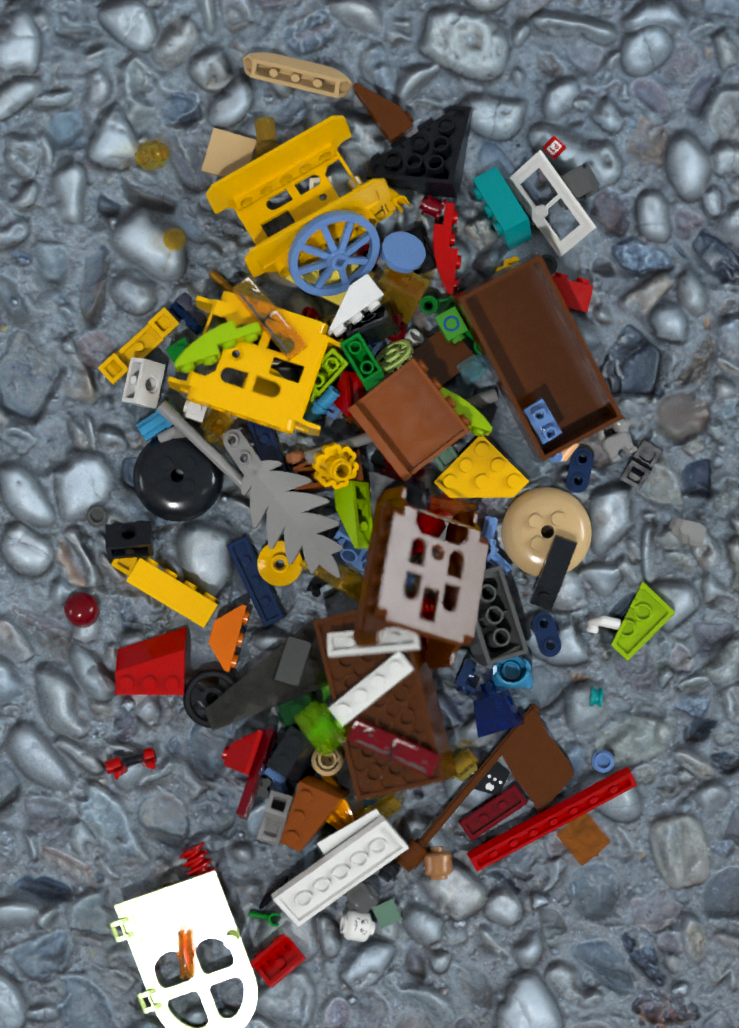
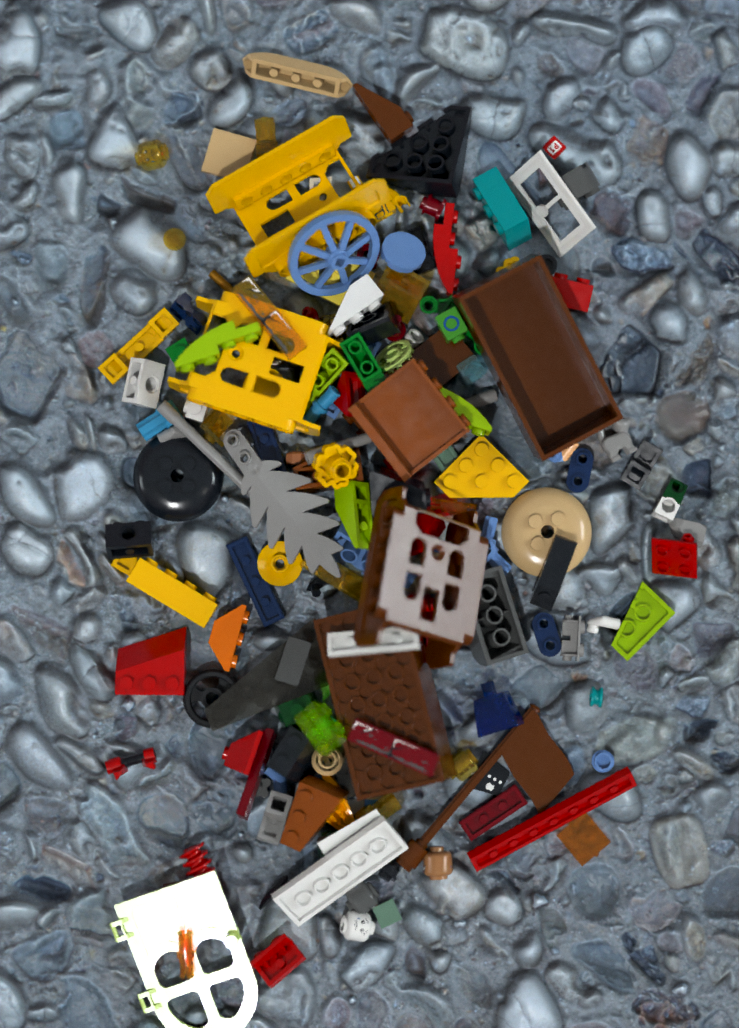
(81, 609): dark red hair -> none
(97, 516): dark grey plate -> none
(267, 917): green hand -> none
(371, 688): white plate -> none
(465, 673): dark blue bracket -> none
(512, 674): dark azure hair -> none
(542, 421): medium blue hips -> none
(574, 629): none -> light grey hinge
(670, 501): none -> leg
(675, 557): none -> red hinge

